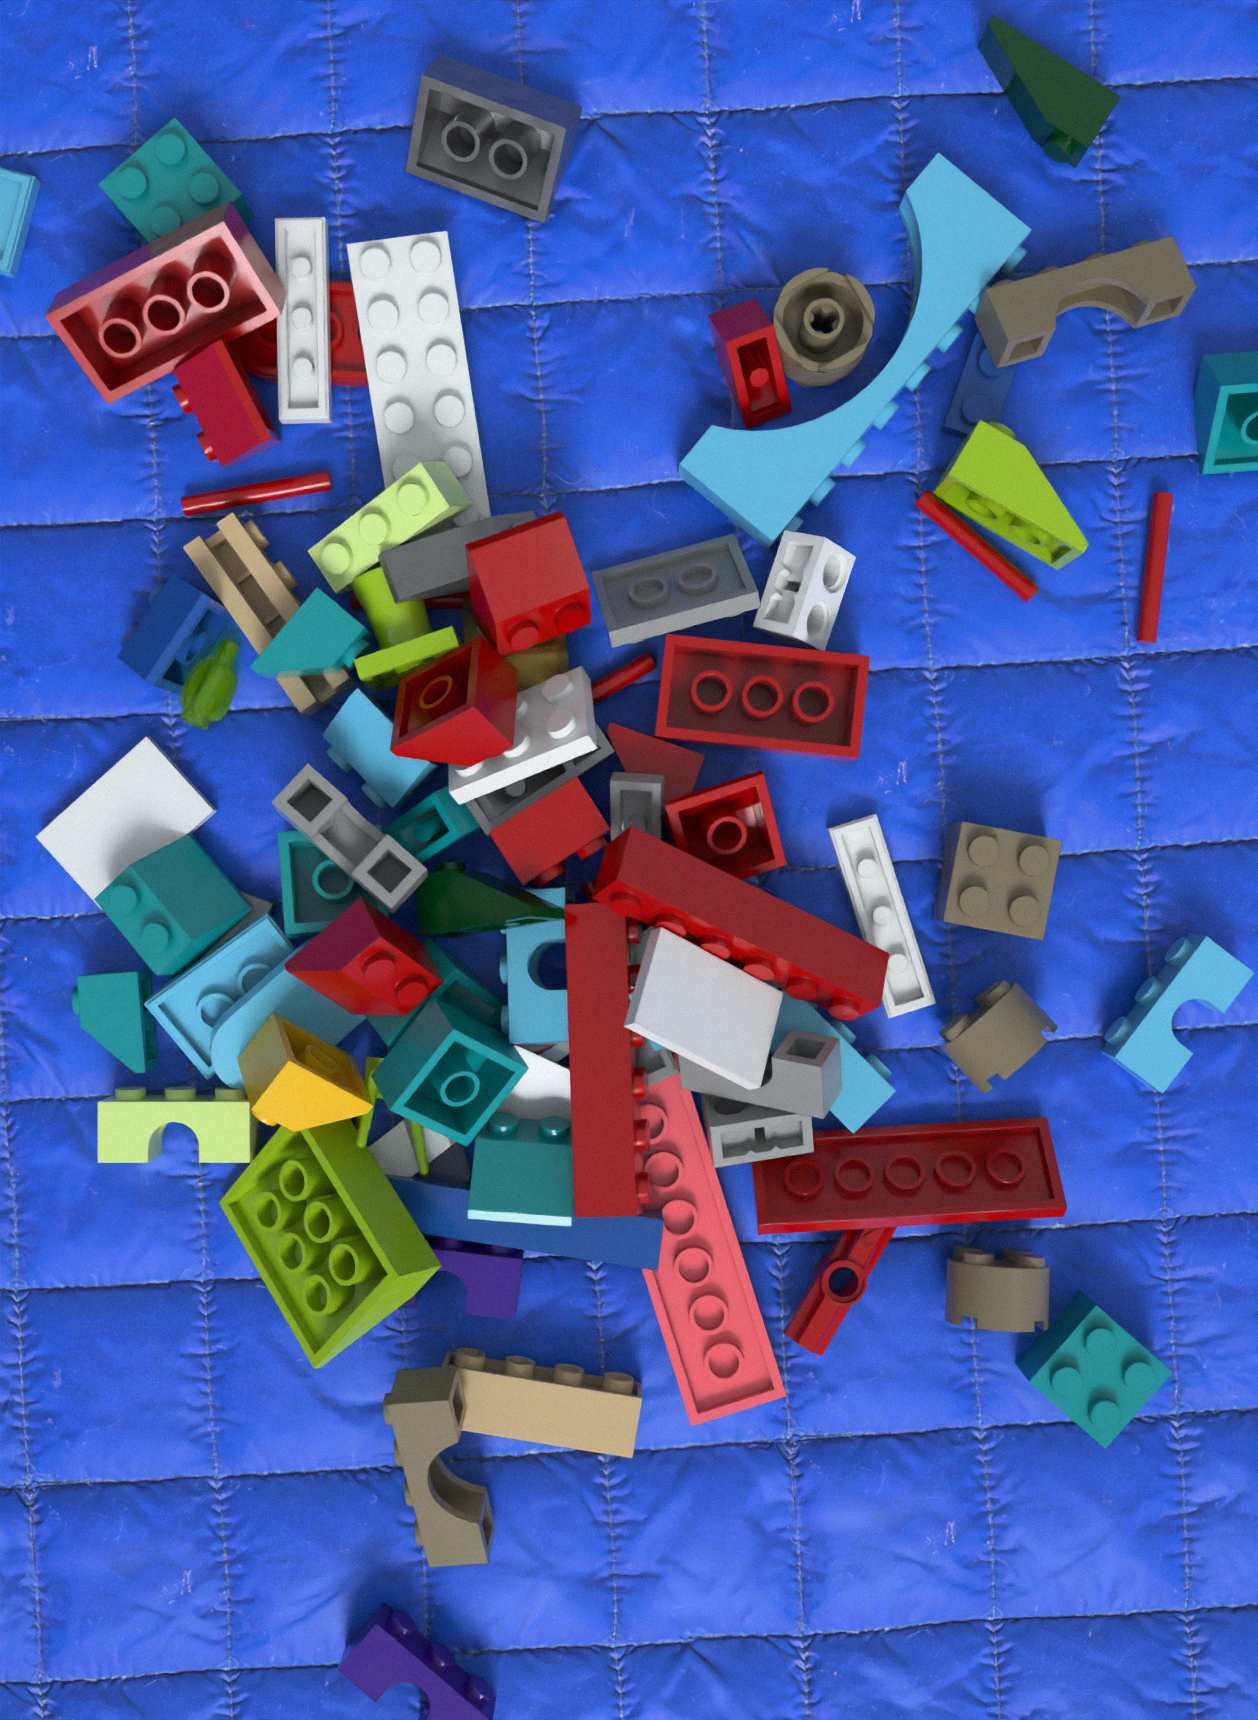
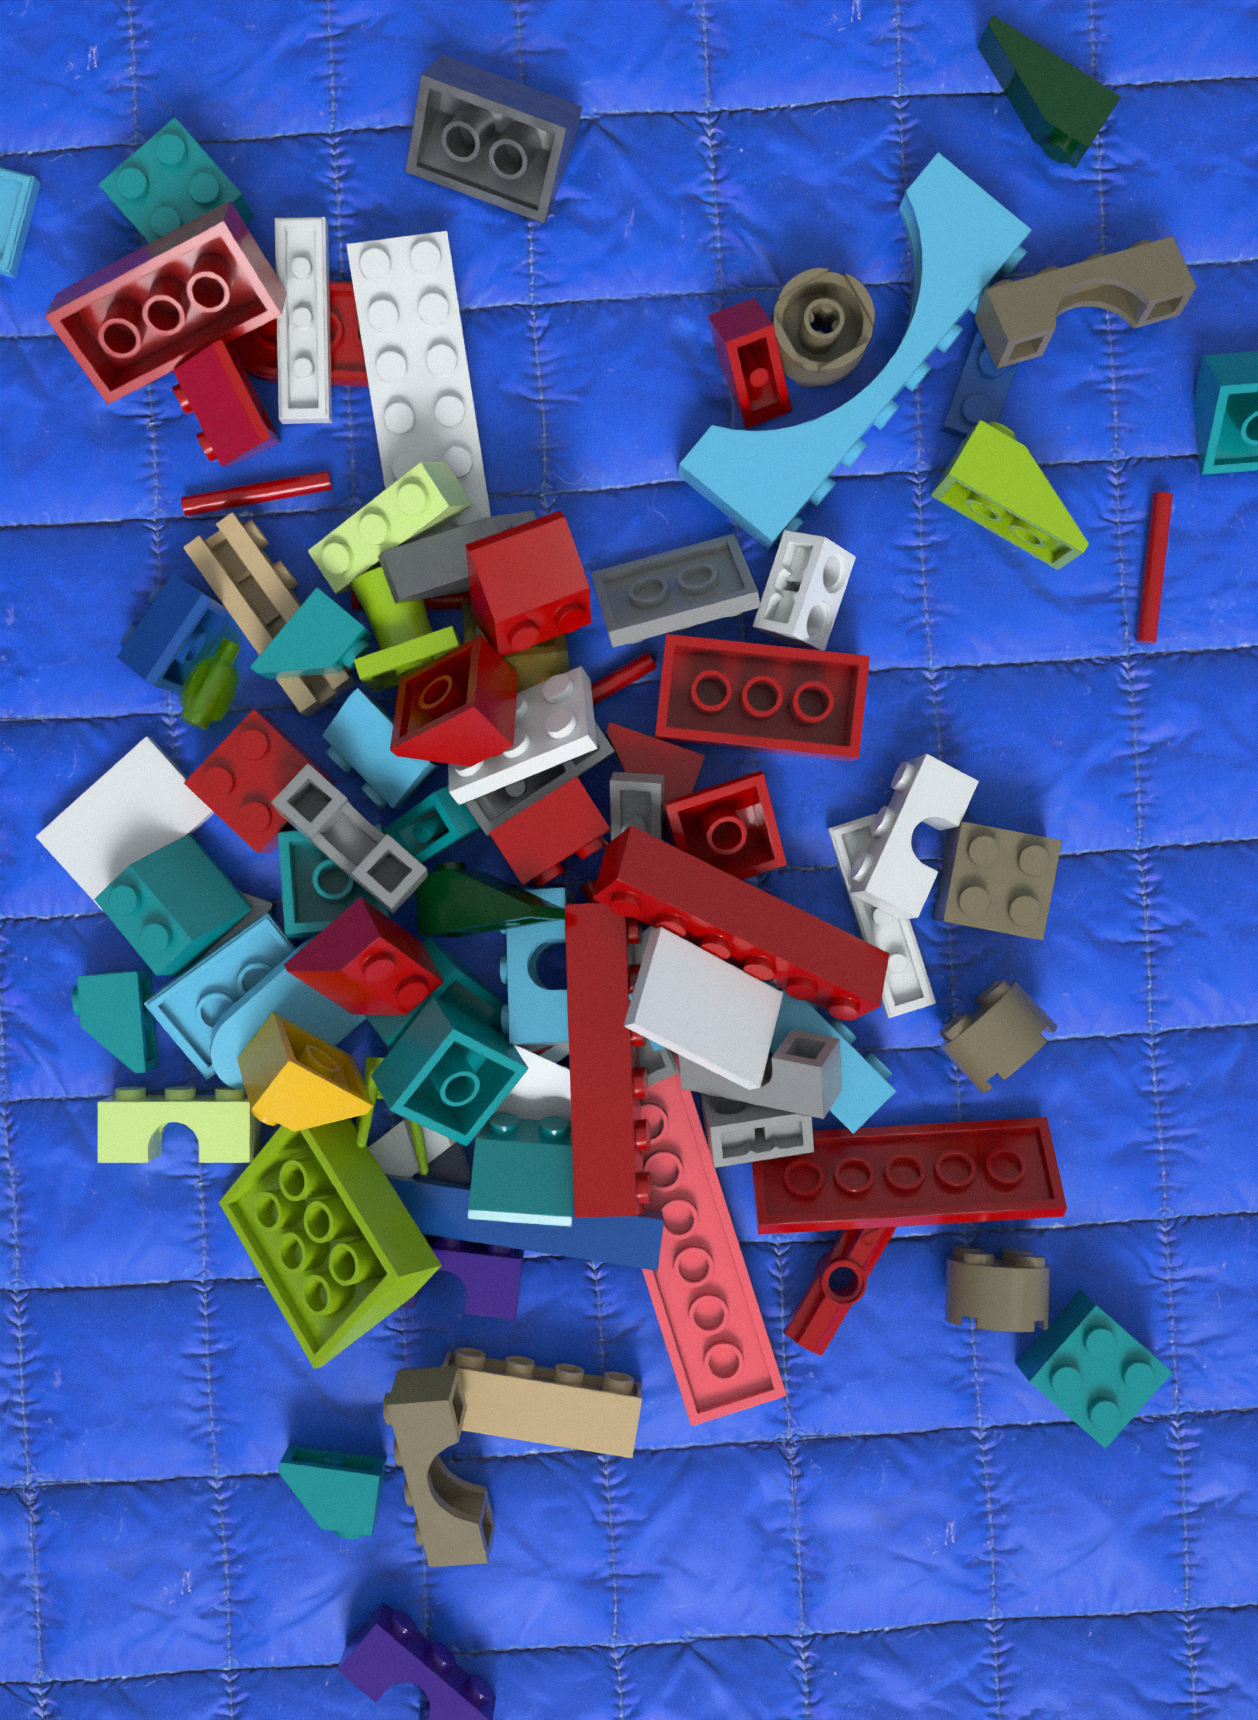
(247, 776): none -> red brick
(336, 1488): none -> teal slope
(889, 871): none -> white arch
(976, 546): red bar -> none
(1145, 1038): medium azure arch -> none

